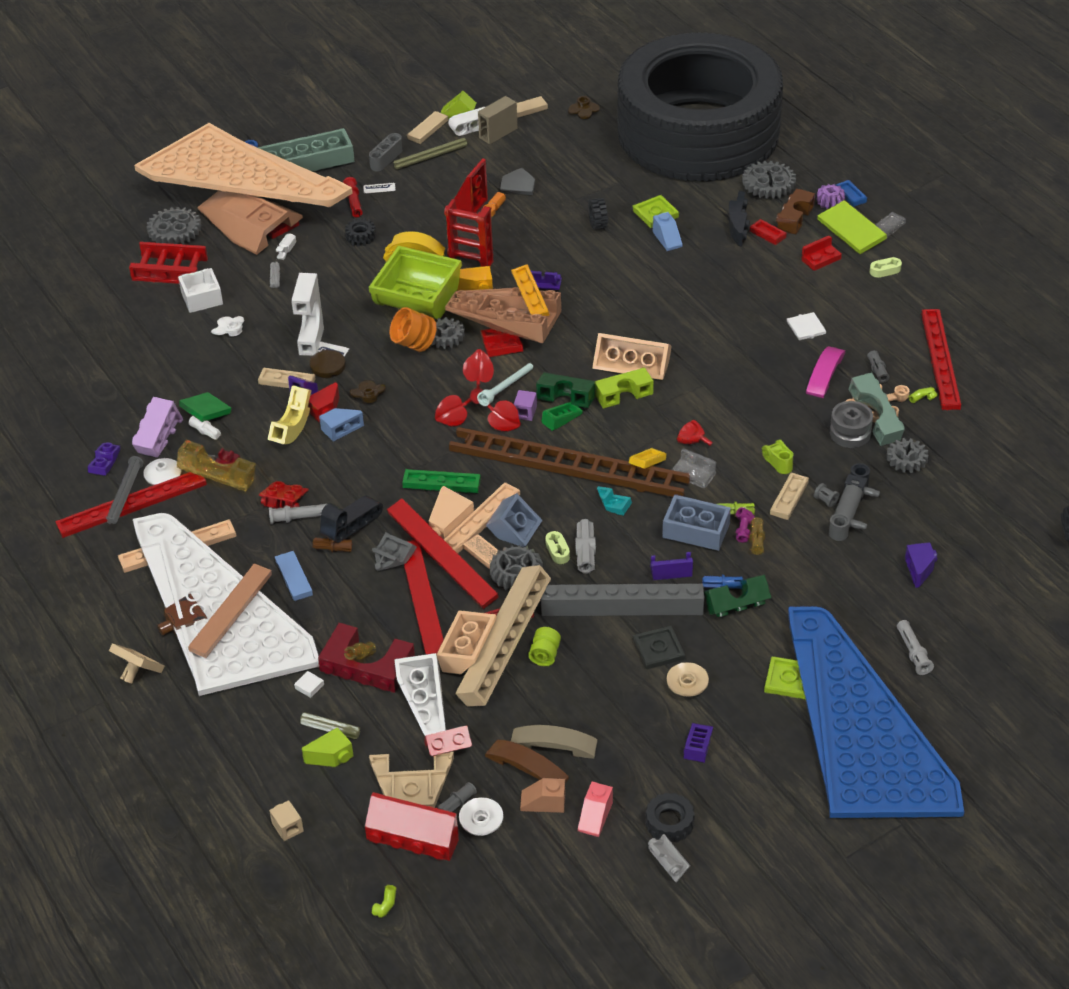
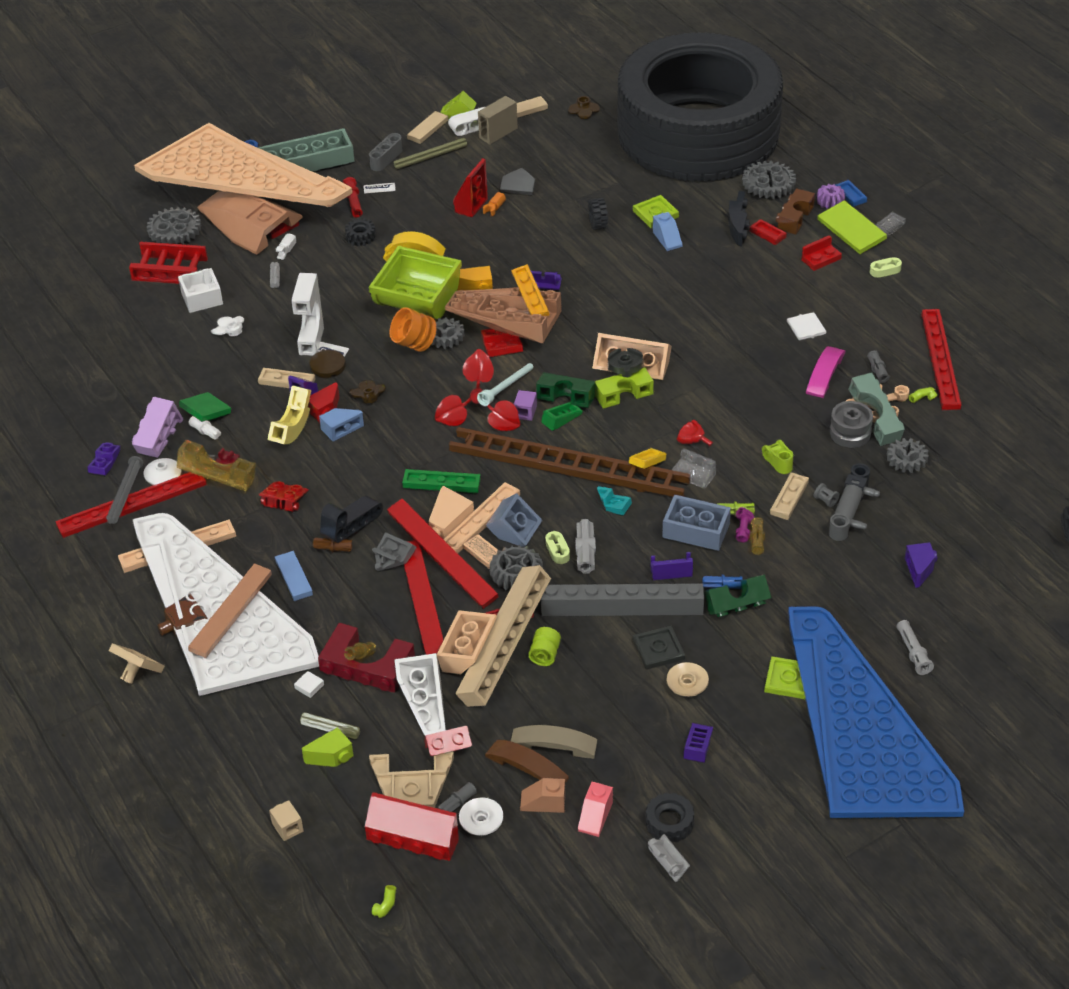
(287, 513): light grey pin -> none
(483, 230): red fence -> none
(625, 361): none -> pearl dark grey plate

